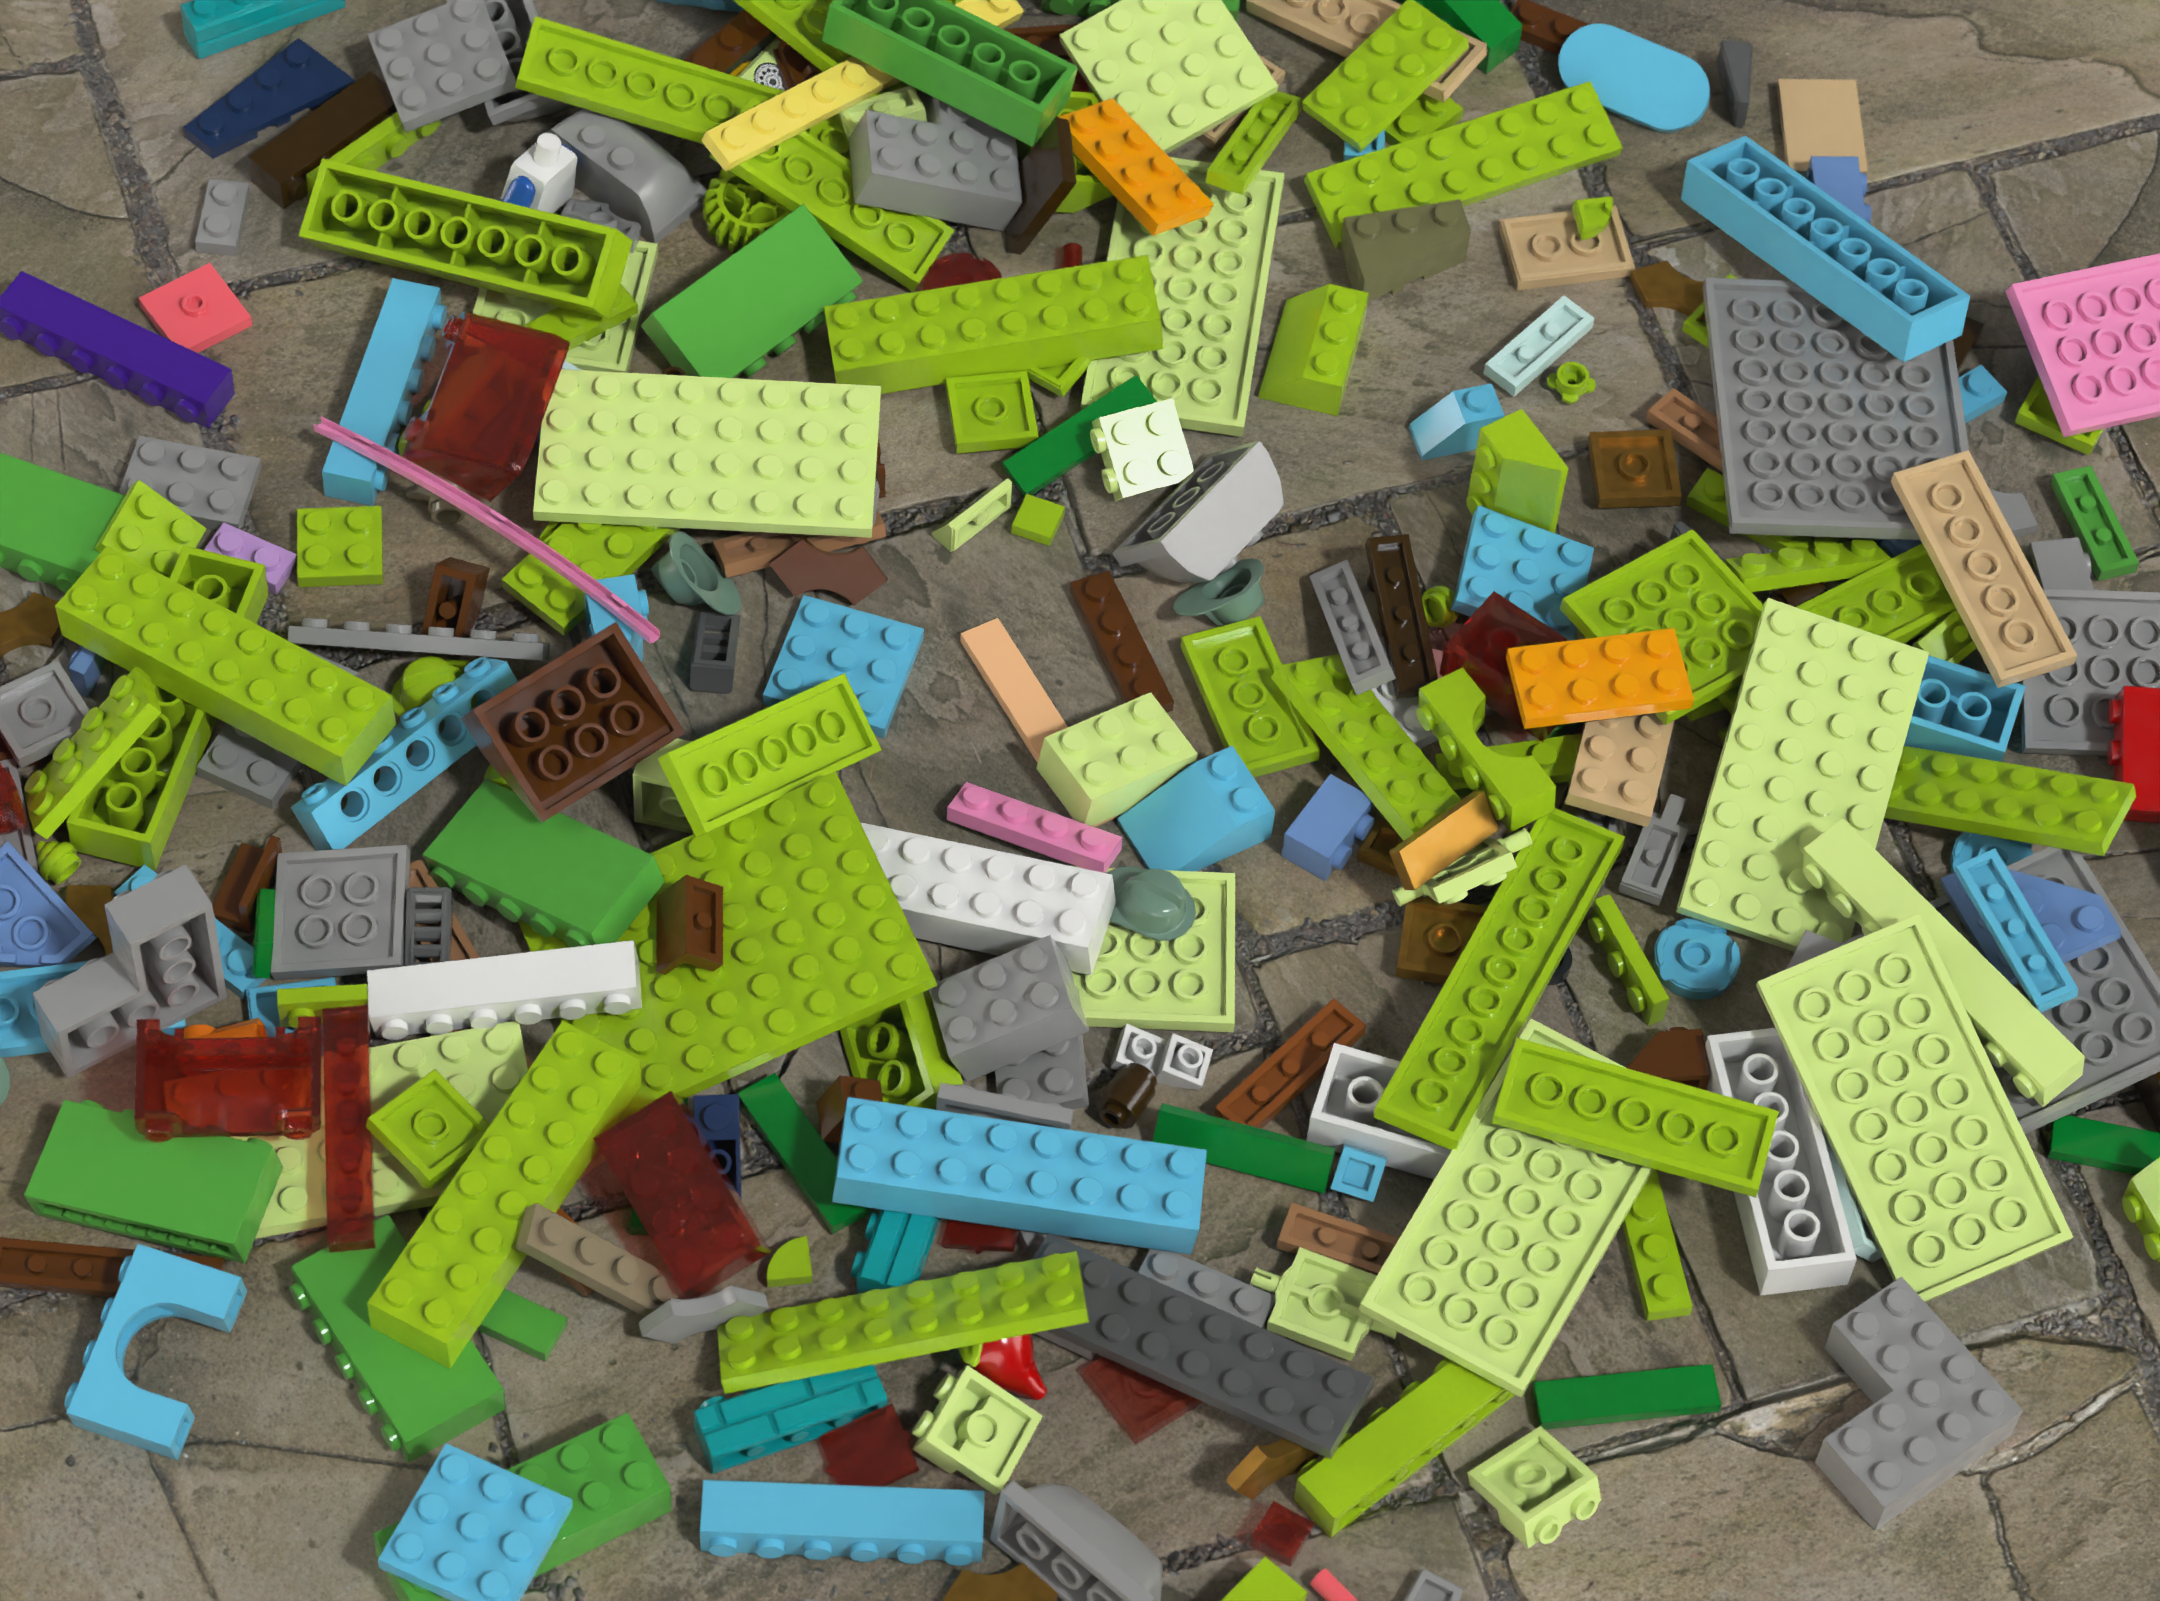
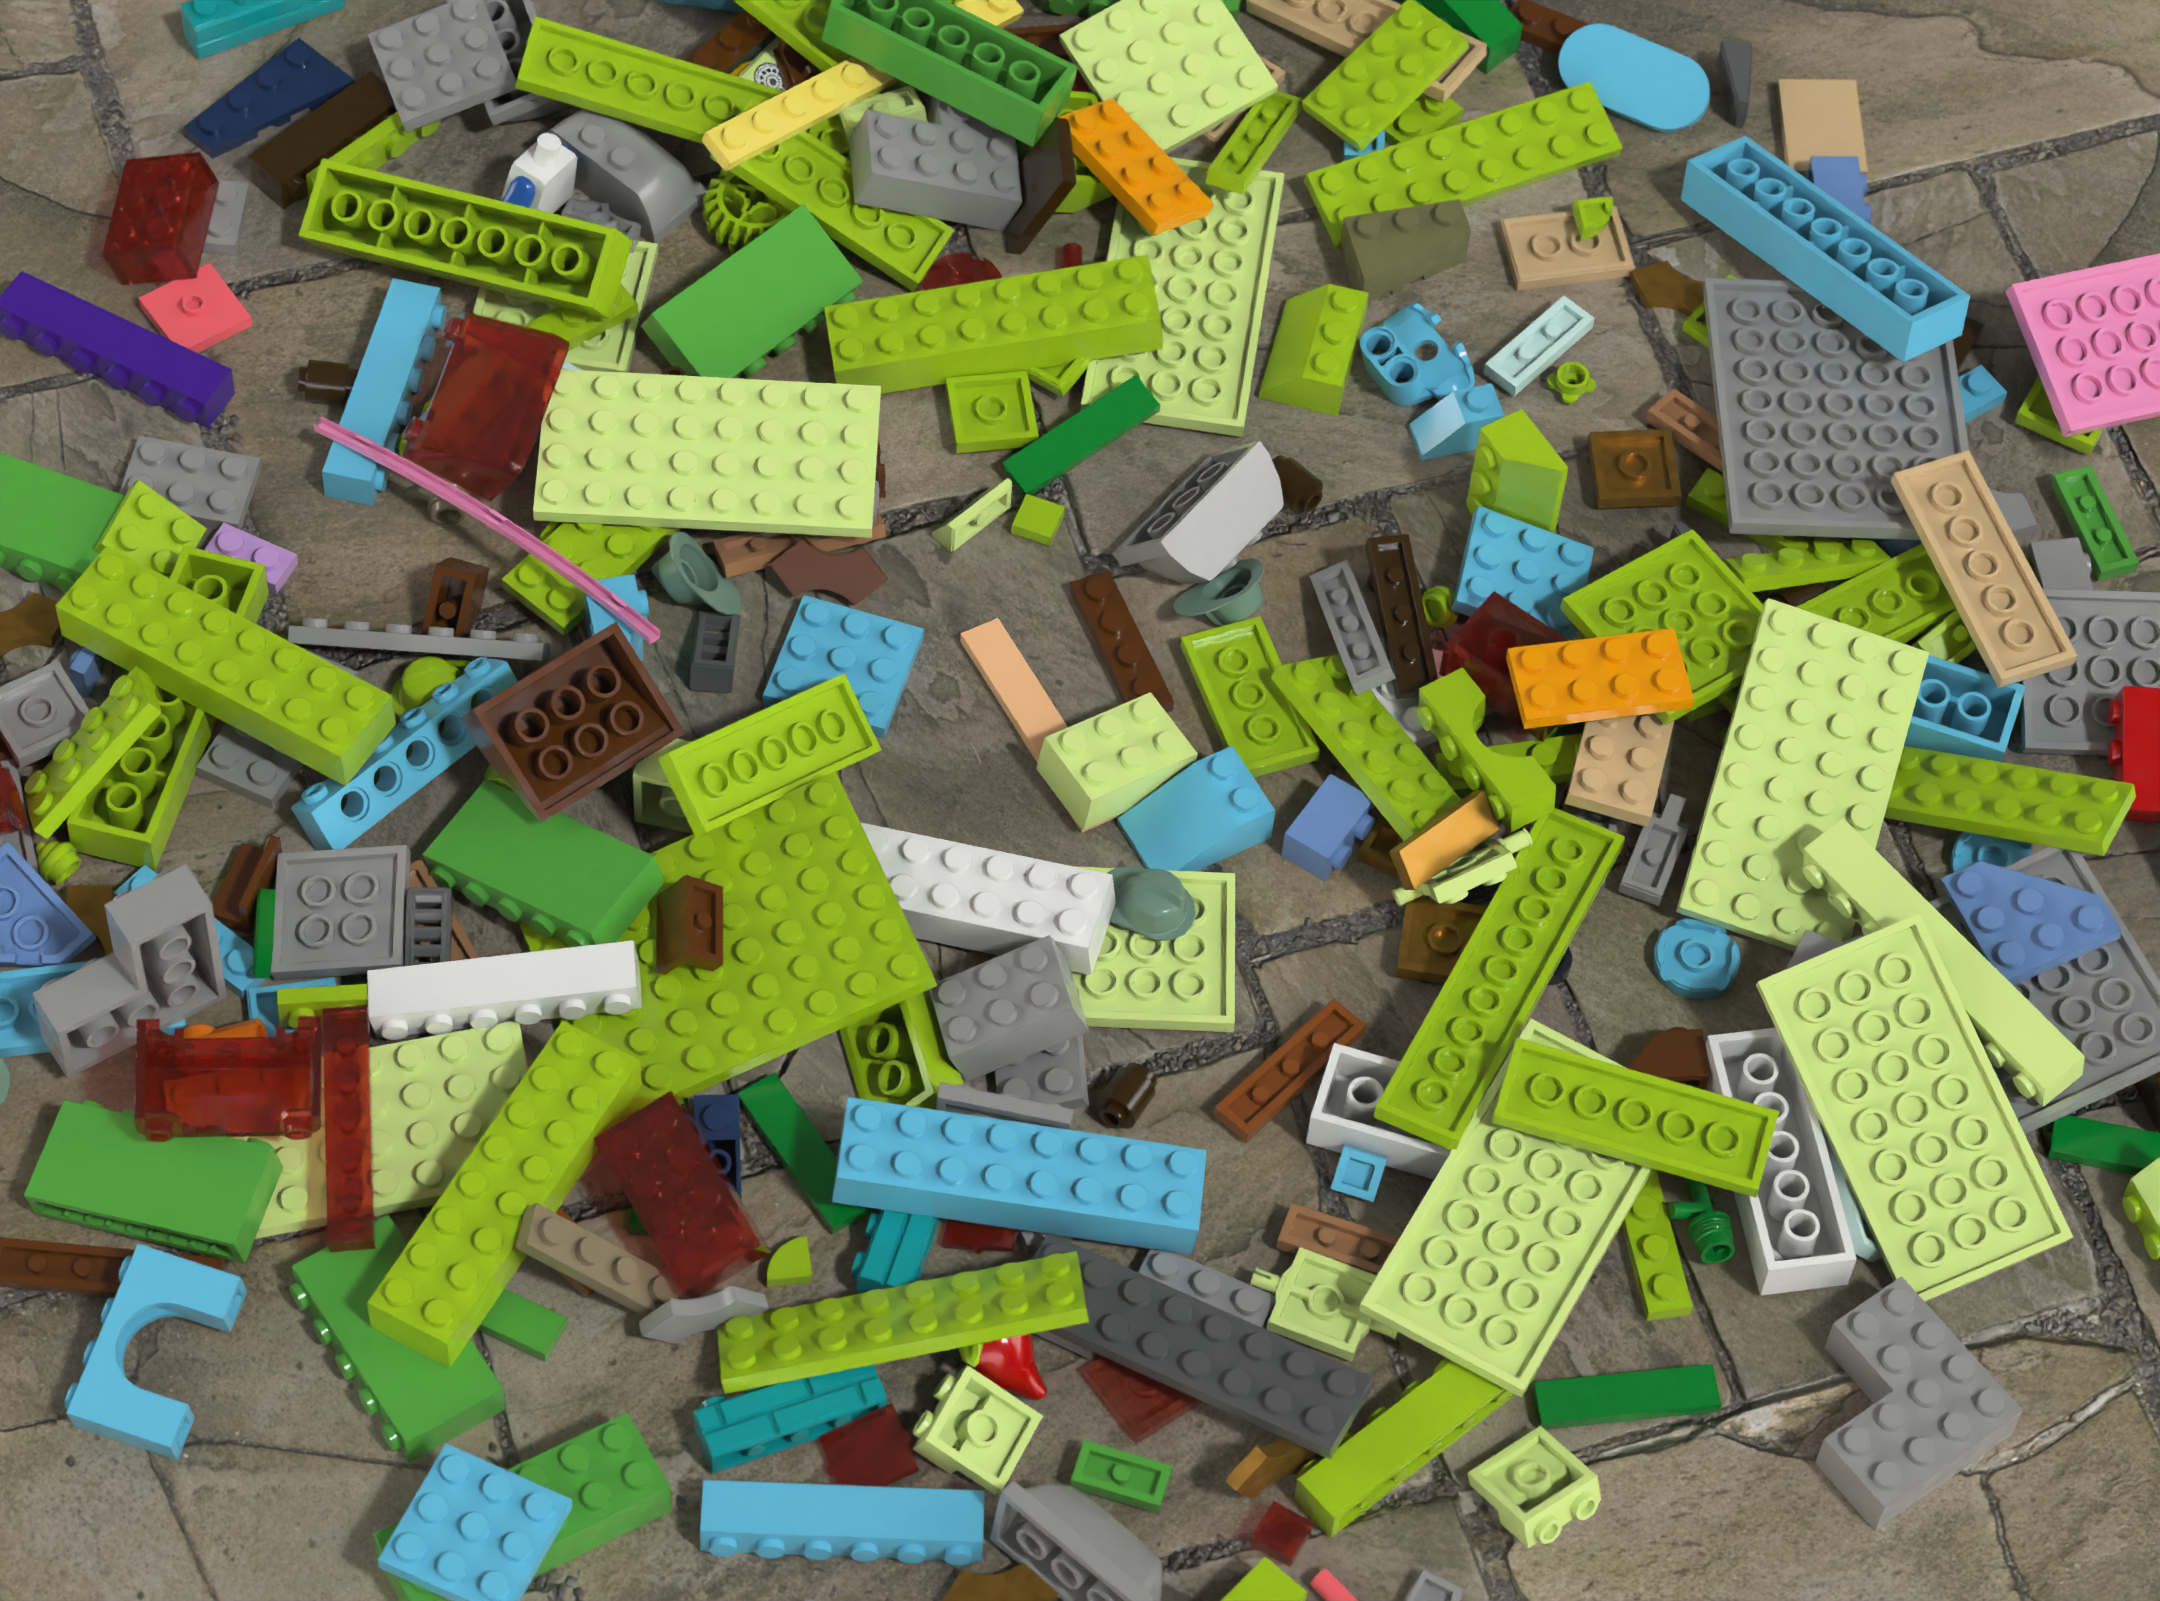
(161, 218): none -> clear red brick
(326, 381): none -> dark brown brick
(339, 546): lime plate -> none
(429, 1128): lime plate -> none
(833, 1103): reddish brown brick -> none
(1034, 828): bright pink plate -> none
(1121, 1476): none -> bright green plate
(1141, 449): yellowish green plate -> none
(1172, 1061): white slope -> none
(1247, 1148): green tile -> none
(1299, 487): none -> dark brown brick
(1400, 338): none -> medium azure piece
(1627, 960): lime plate -> none
(1708, 1228): none -> green piece
(2016, 931): medium azure plate -> none

